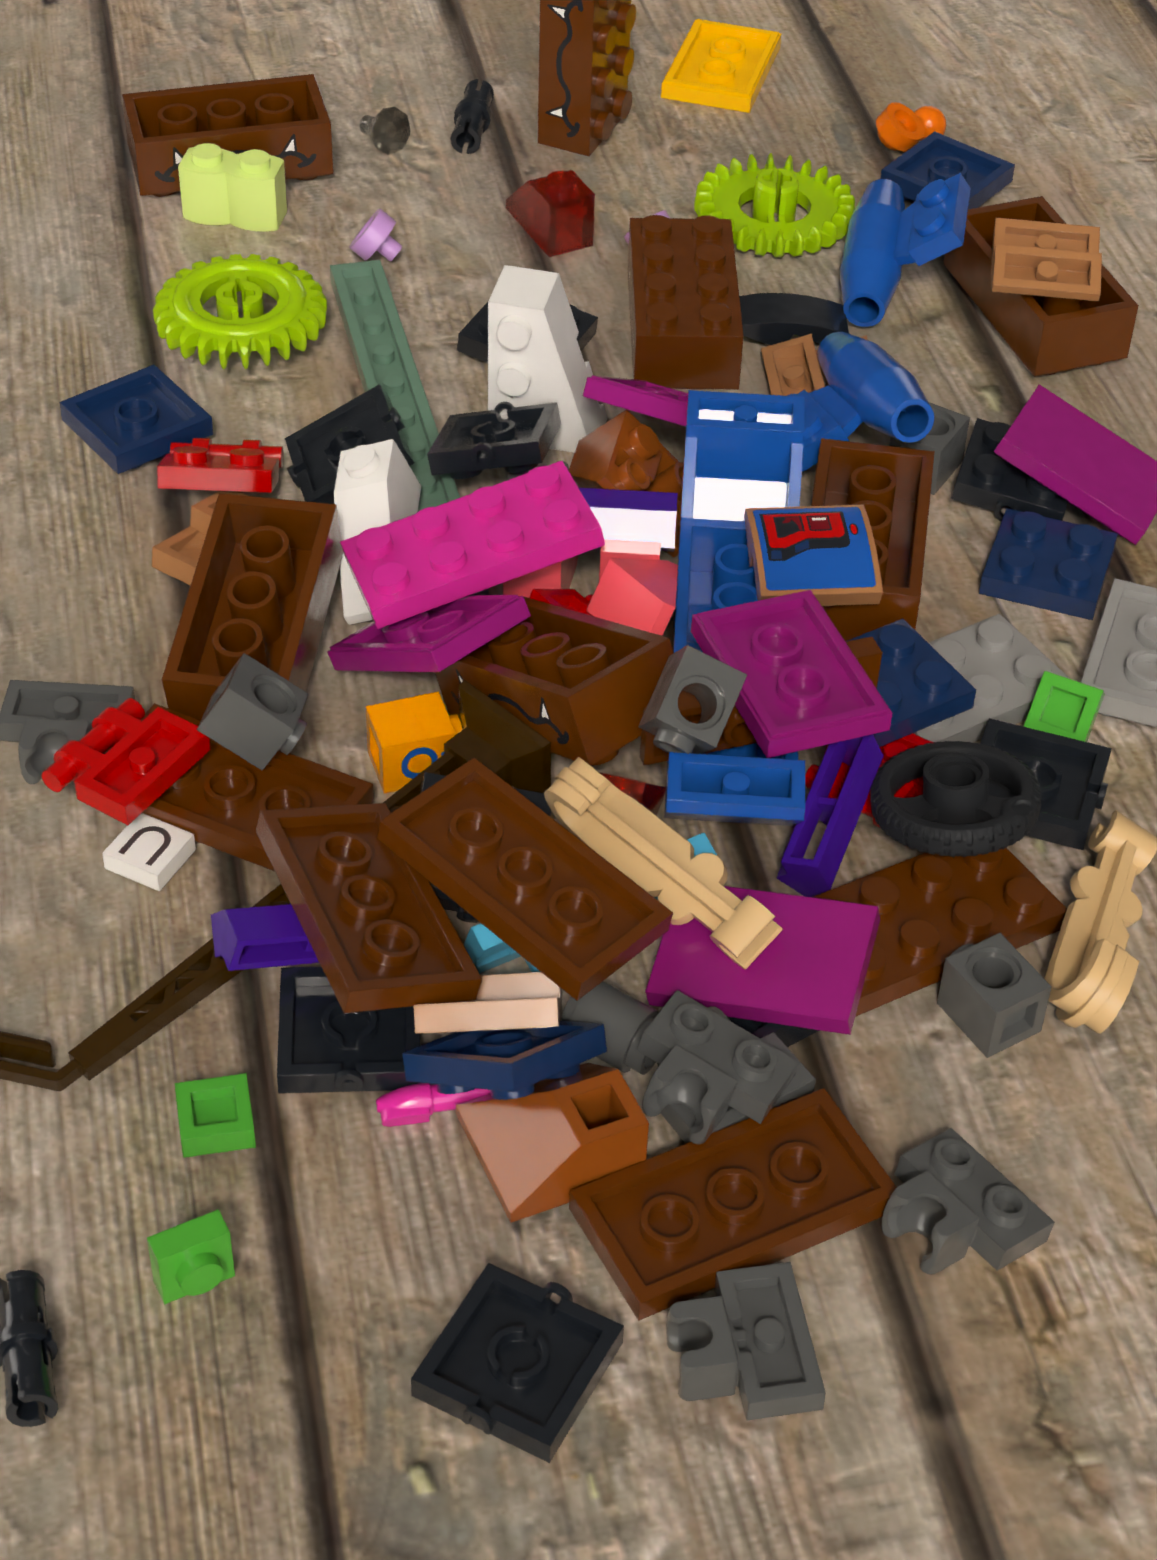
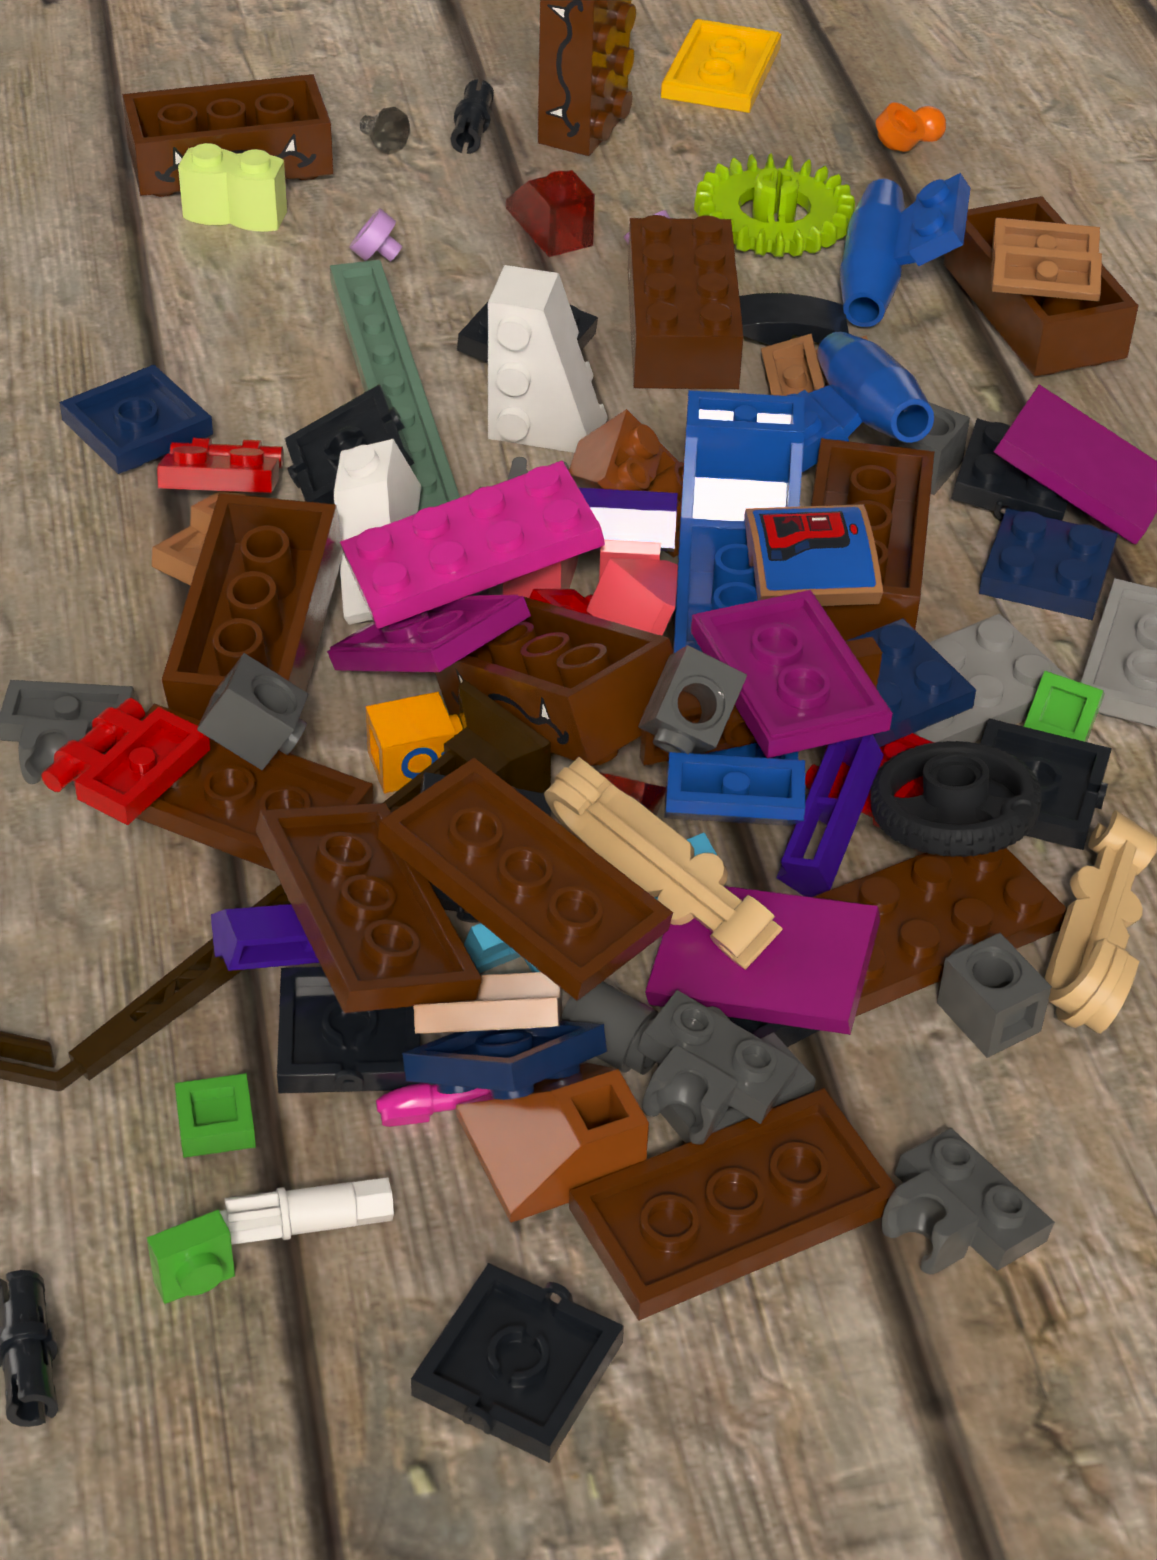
(149, 851): white tile -> none
(186, 324): lime gear -> none
(307, 1210): none -> white piece
(488, 442): black plate -> none
(639, 397): magenta tile -> none
(751, 1340): dark grey plate -> none
(943, 158): dark blue plate -> none

